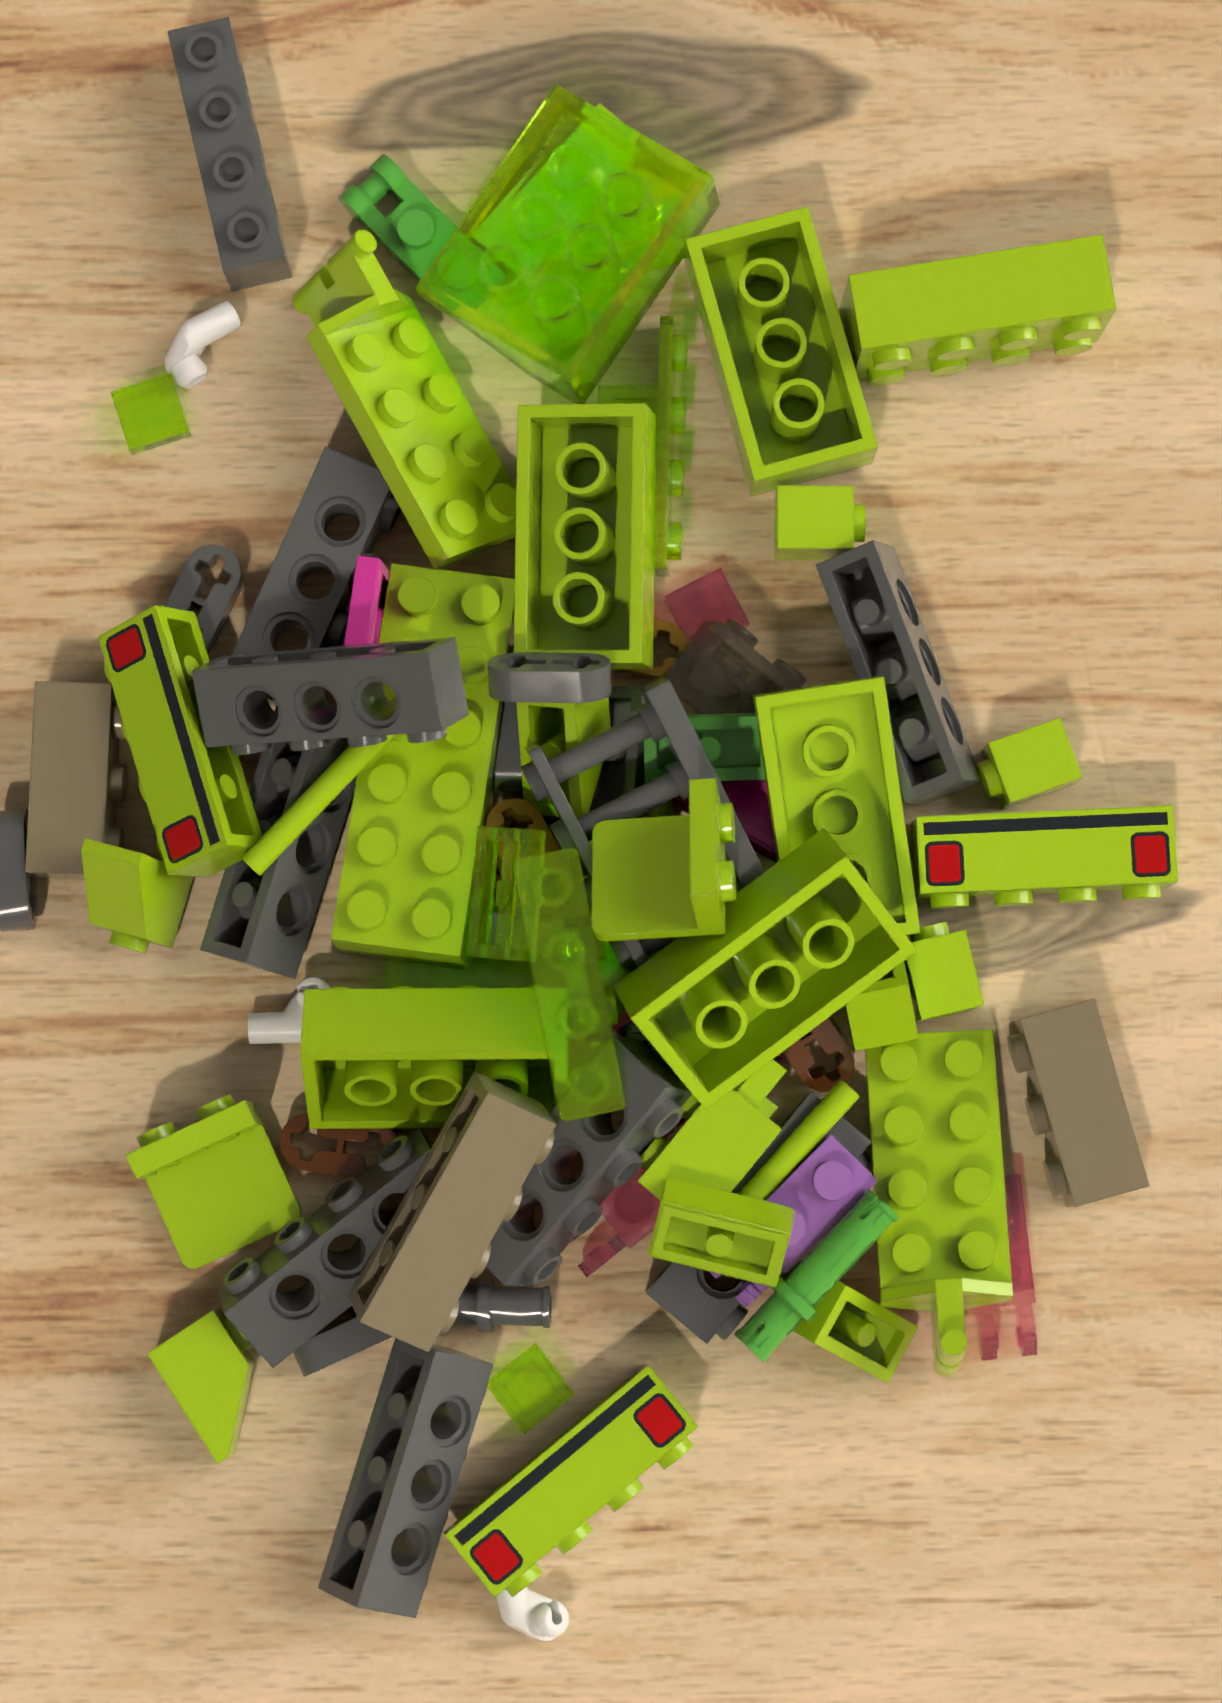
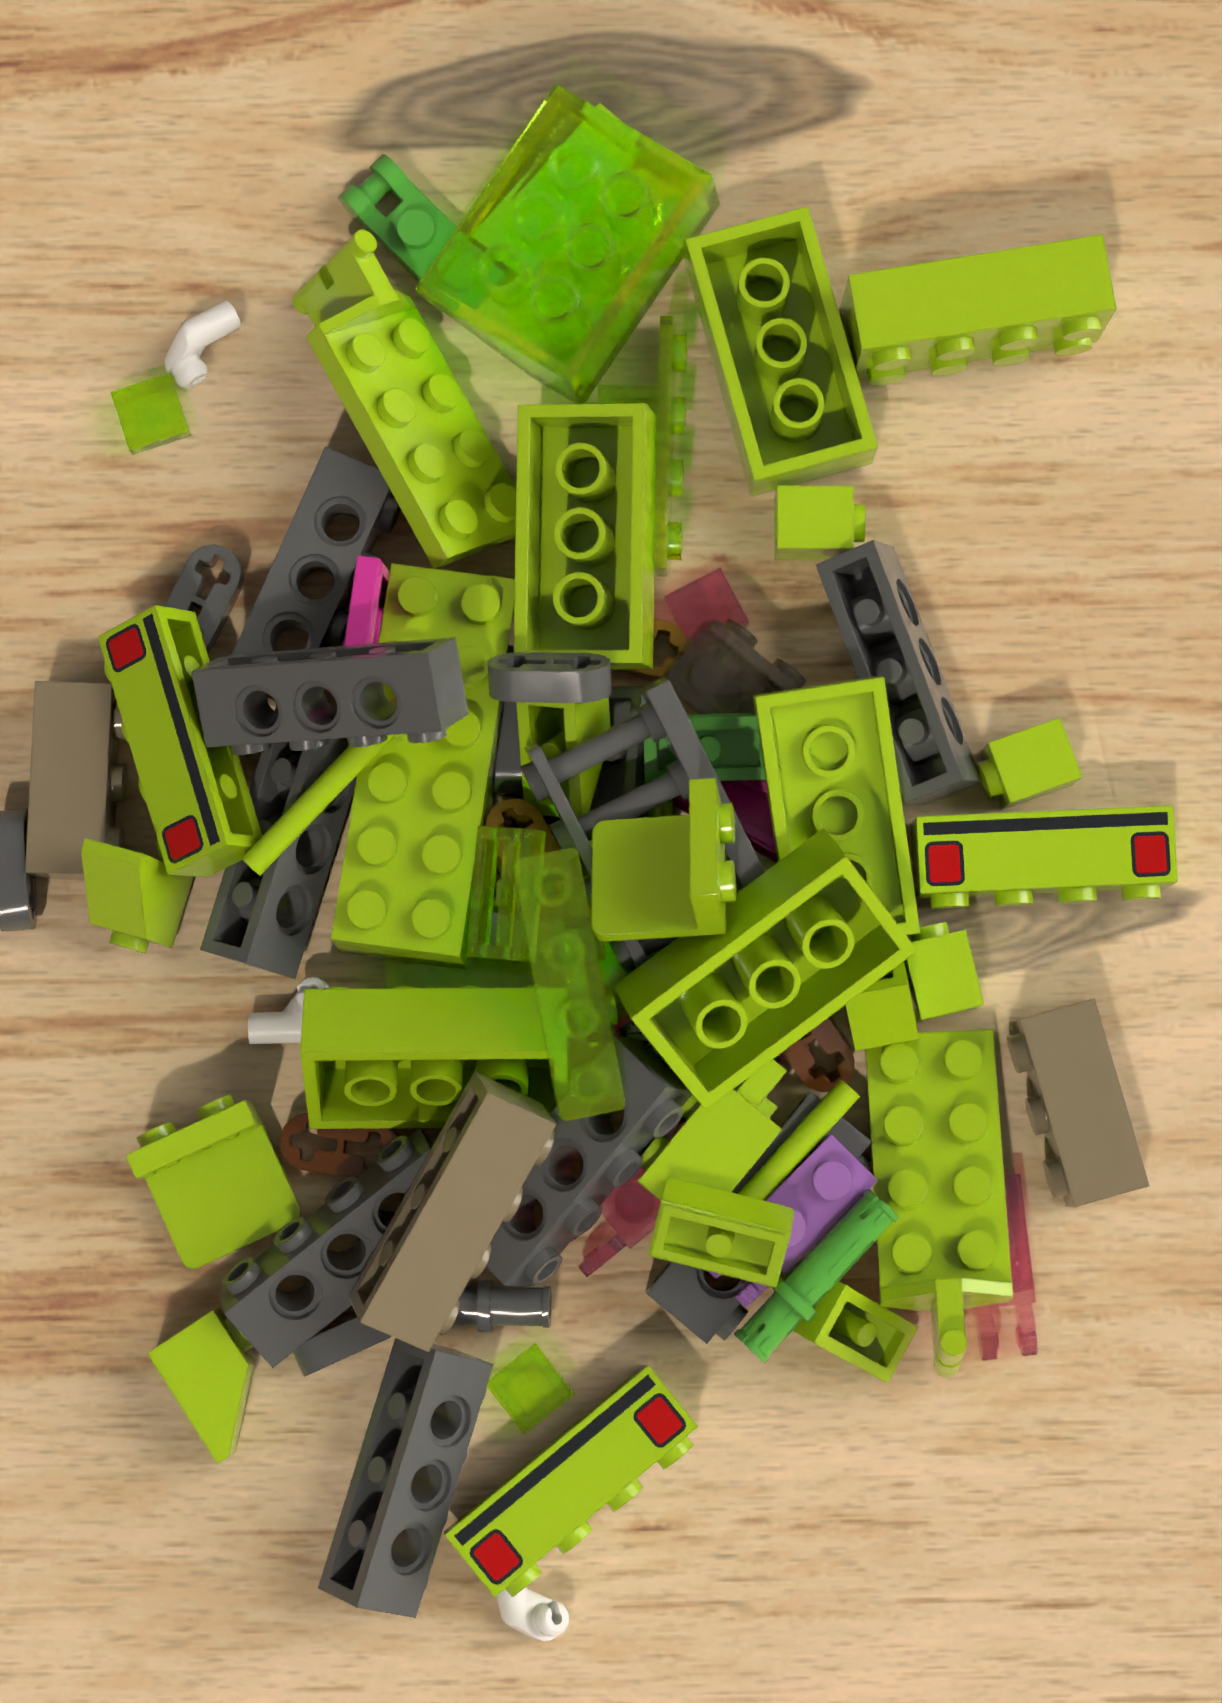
(229, 154): dark grey brick -> none

